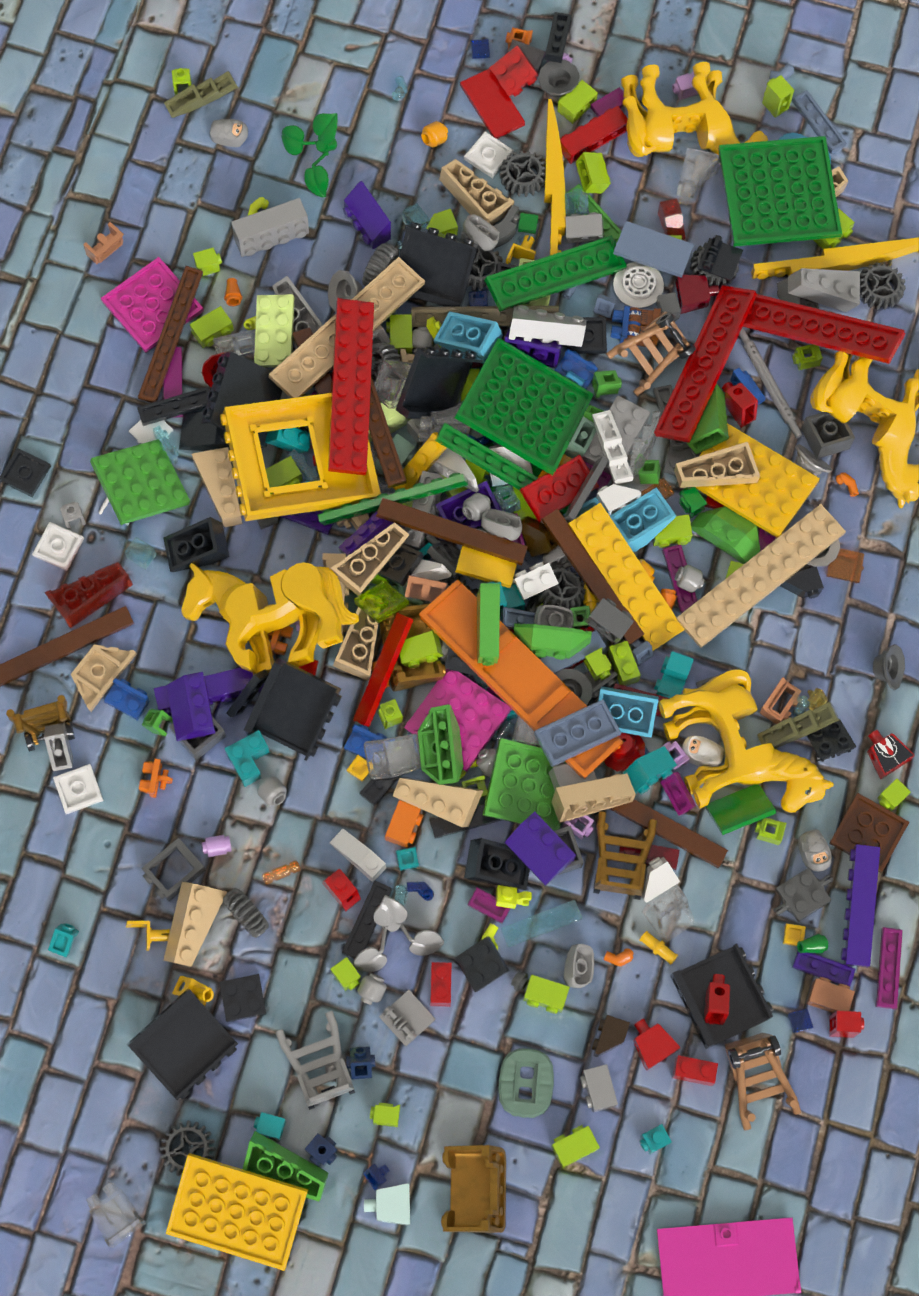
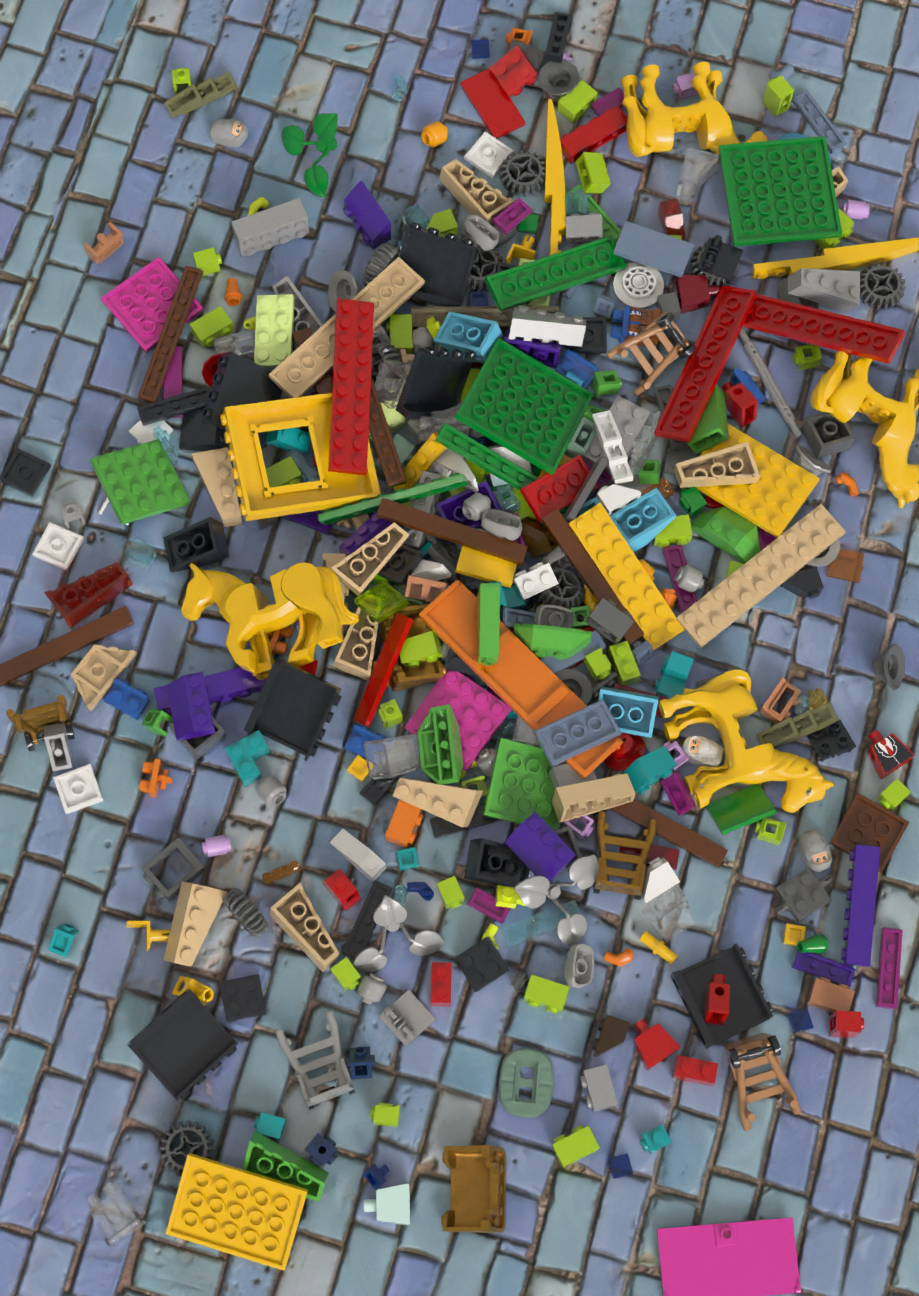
(248, 693): black tile -> none
(299, 920): none -> tan wedge
(450, 893): none -> lime brick
(512, 216): none -> magenta plate
(536, 889): none -> light grey plant
(620, 1166): none -> clear blue tile
(856, 209): none -> lavender brick

